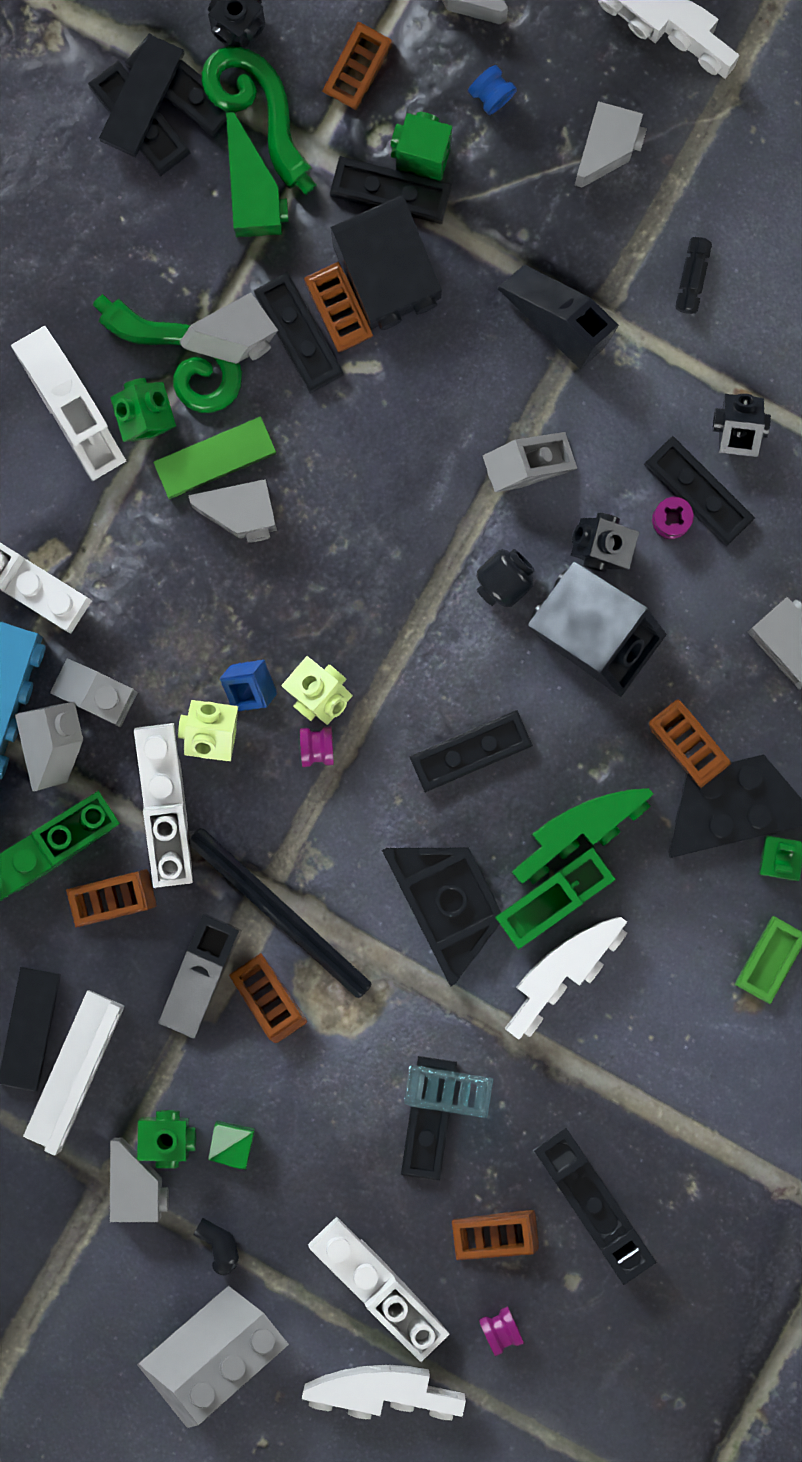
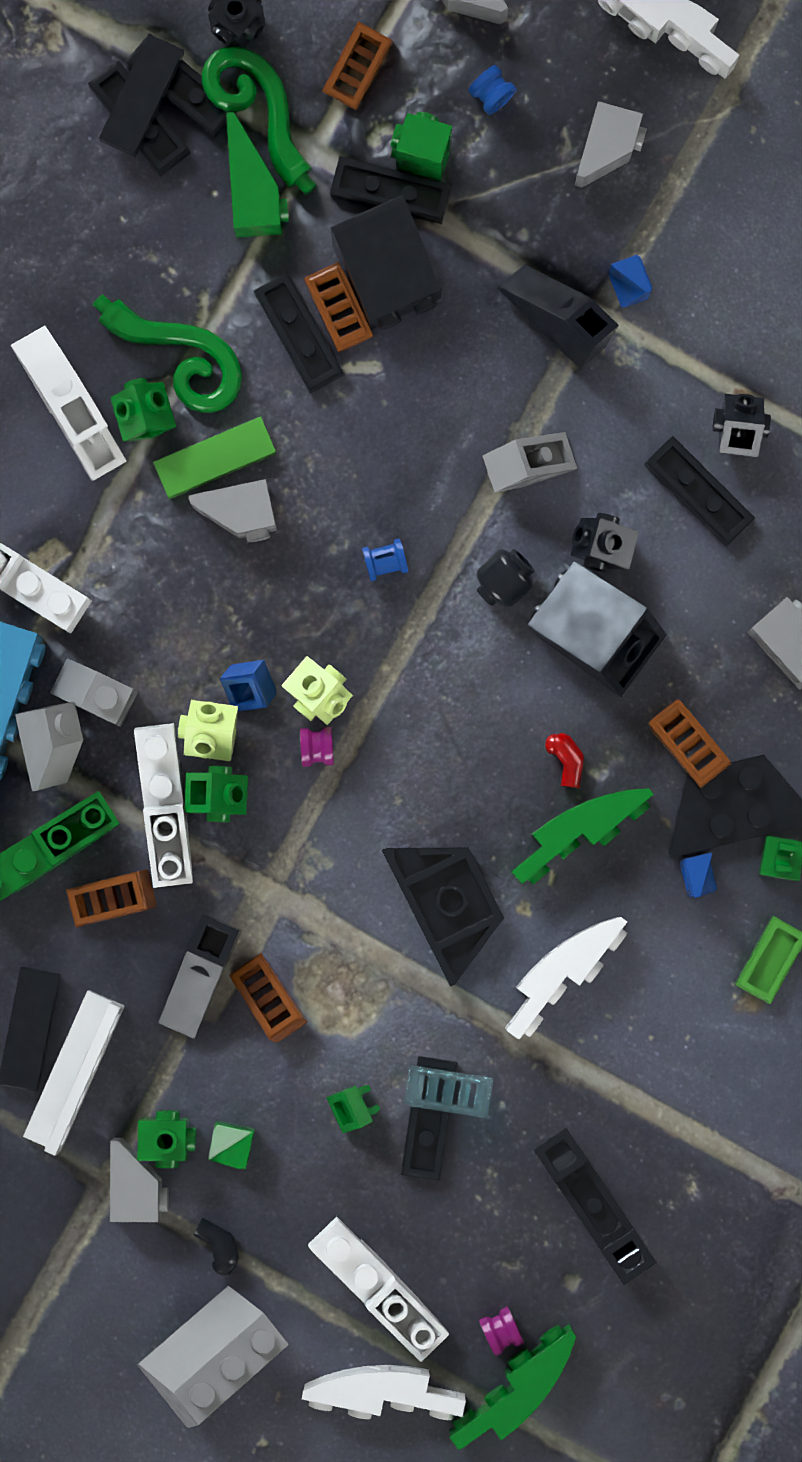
(216, 793): none -> green brick
(232, 332): light grey slope -> none
(279, 913): black axle -> none
(350, 1108): none -> green tile
(385, 559): none -> blue bush
(471, 751): black tile -> none
(510, 1219): dark orange slope -> none
(531, 1380): none -> green slope
(555, 897): green slope -> none
(570, 755): none -> red arm
(630, 281): none -> blue slope
(668, 524): magenta wheel -> none
(693, 275): black axle -> none
(698, 875): none -> blue slope

